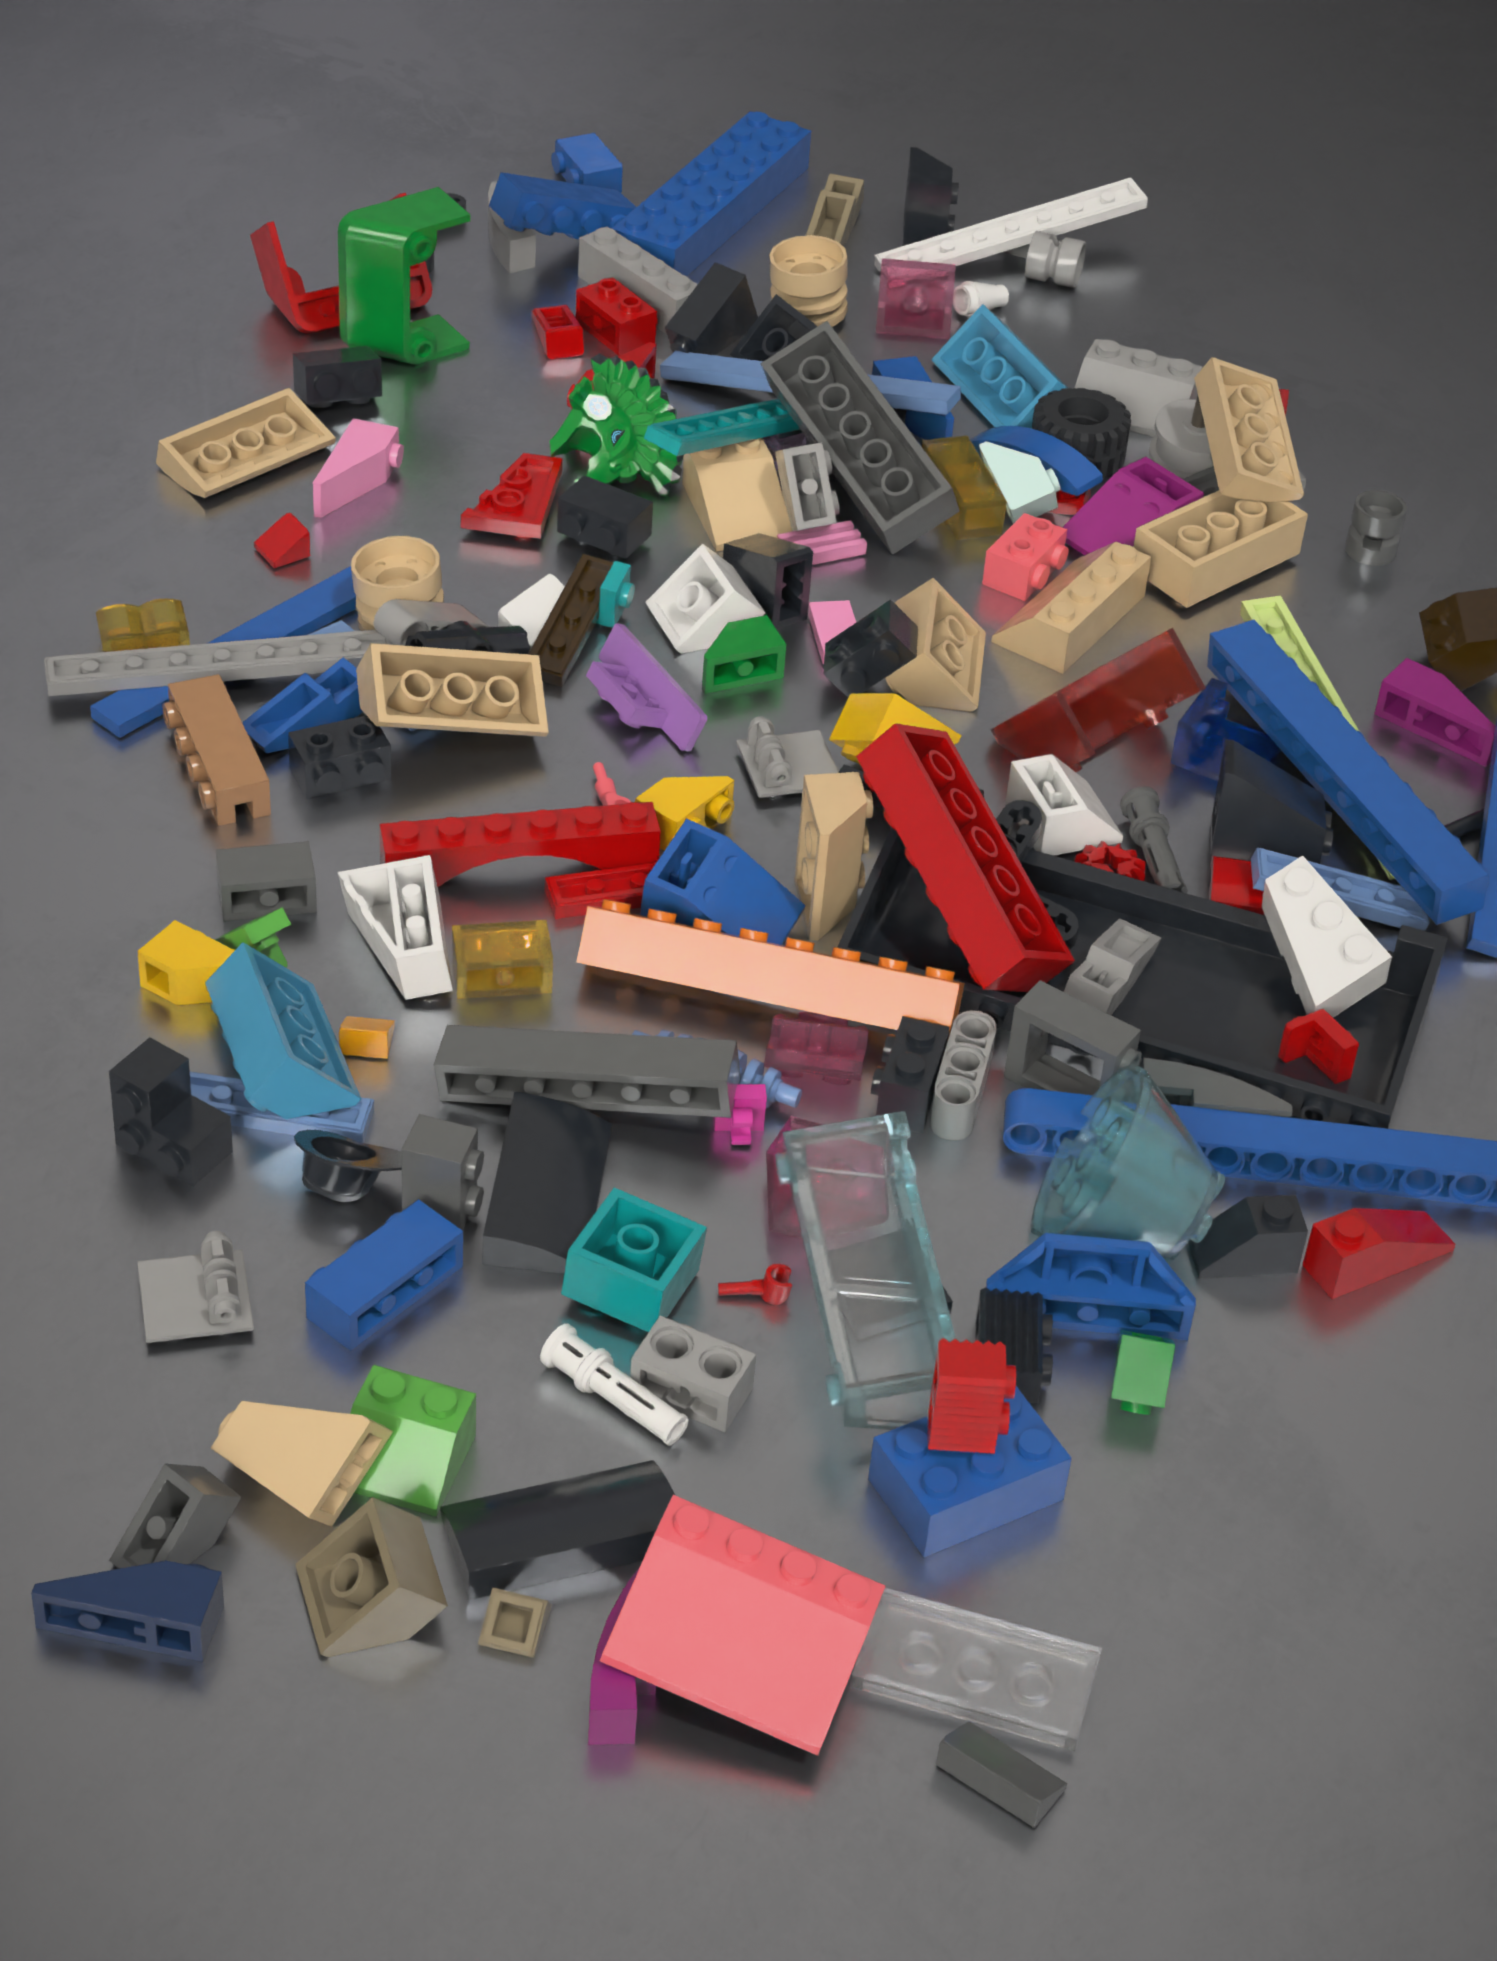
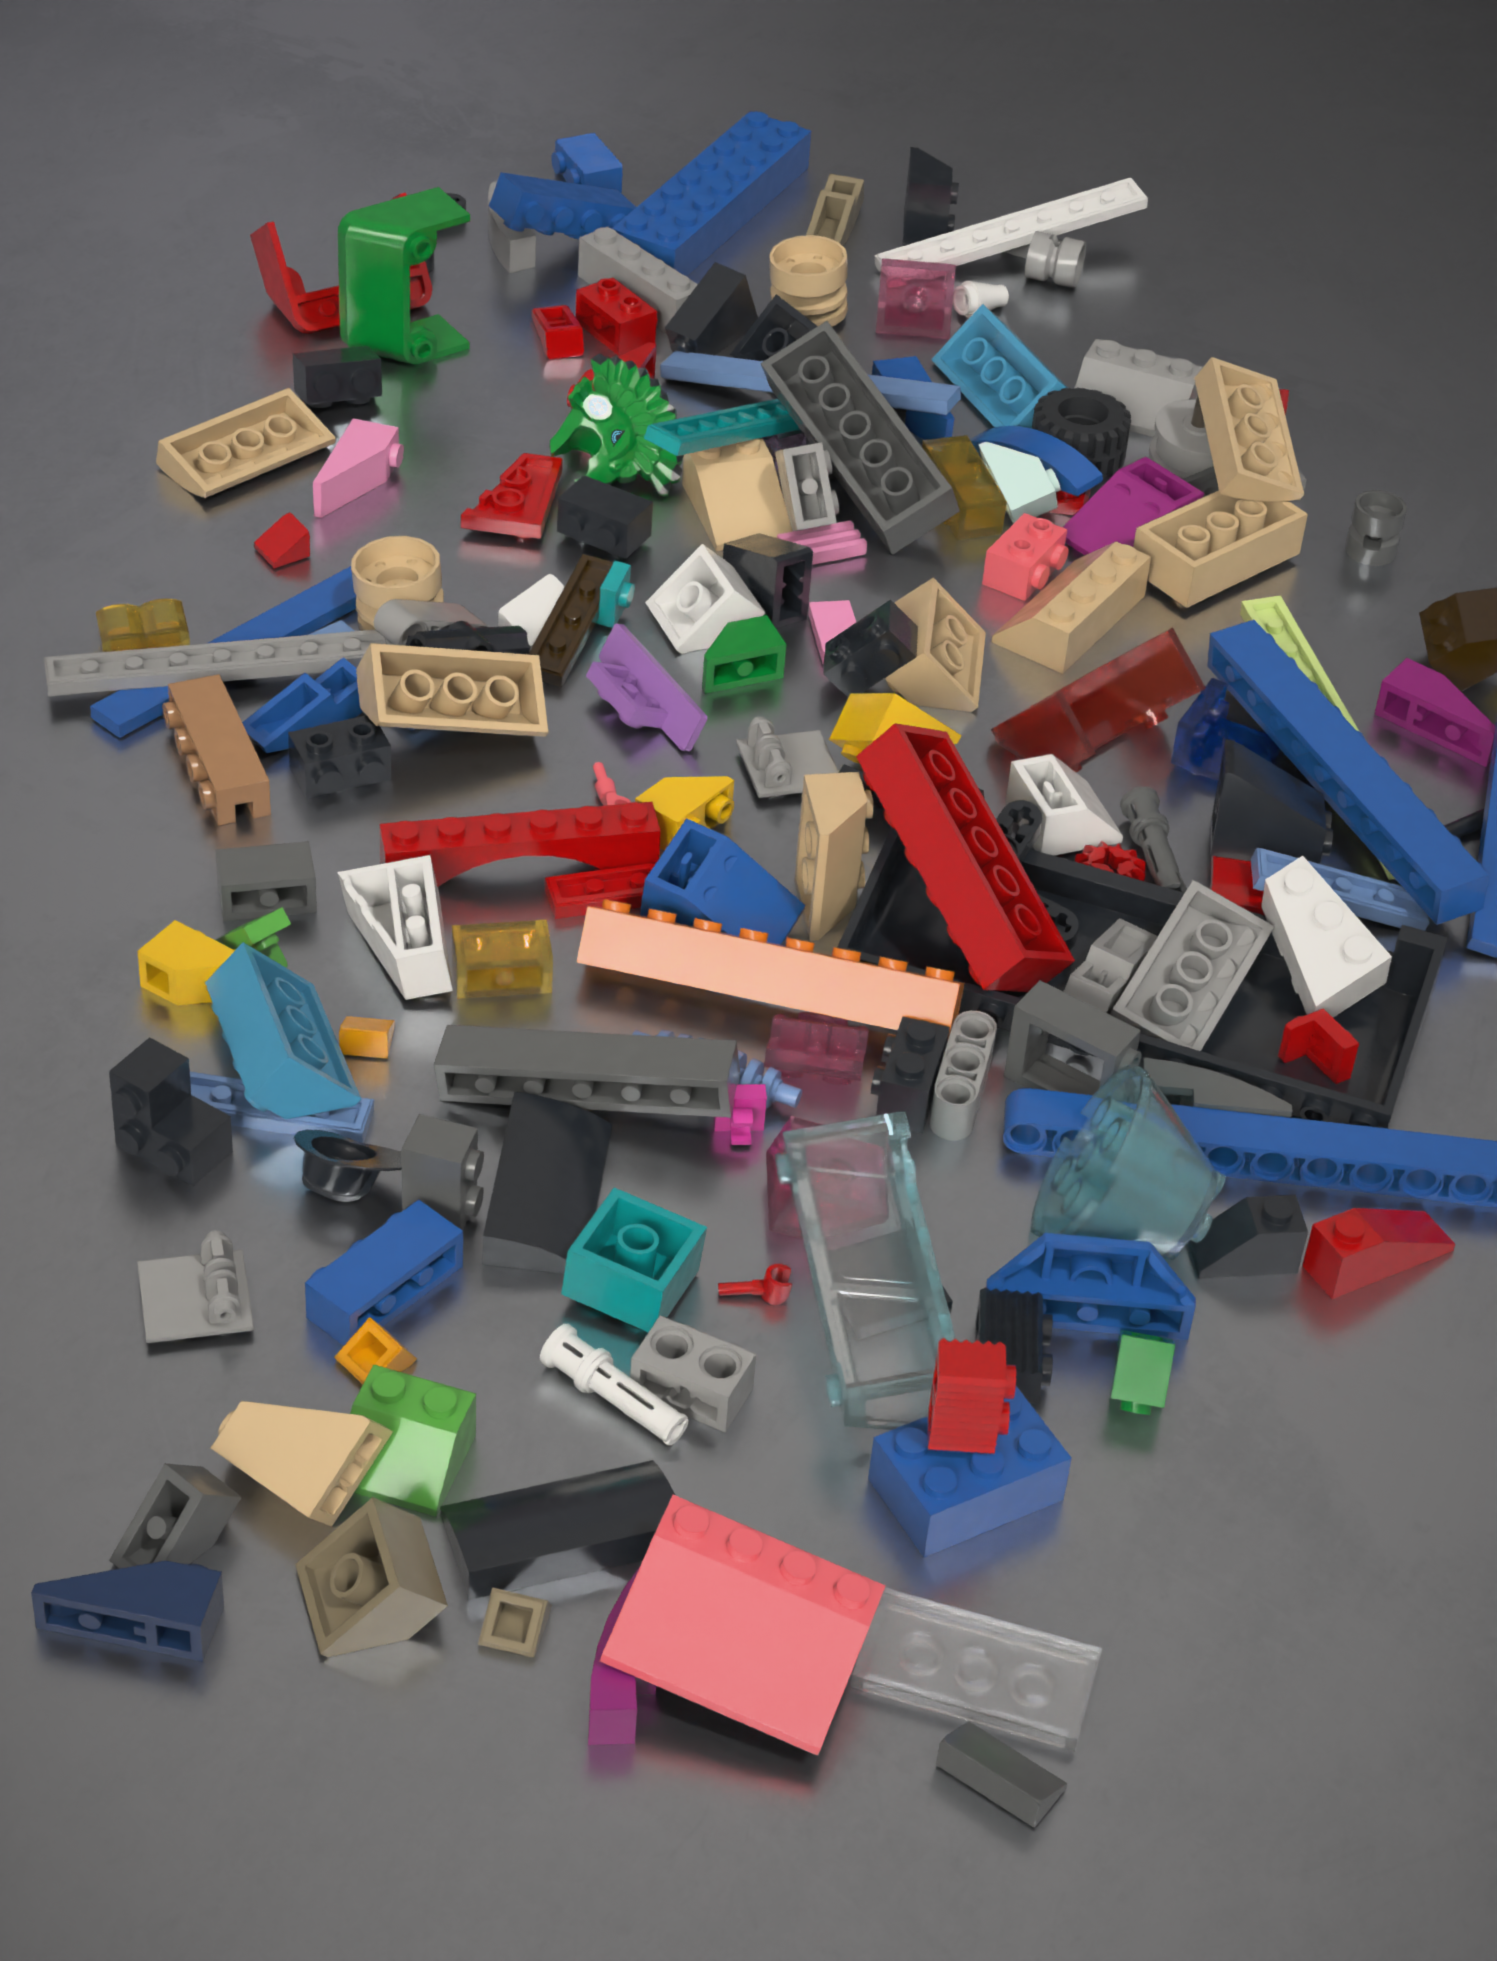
(371, 1347): none -> light orange slope
(1192, 968): none -> light grey slope

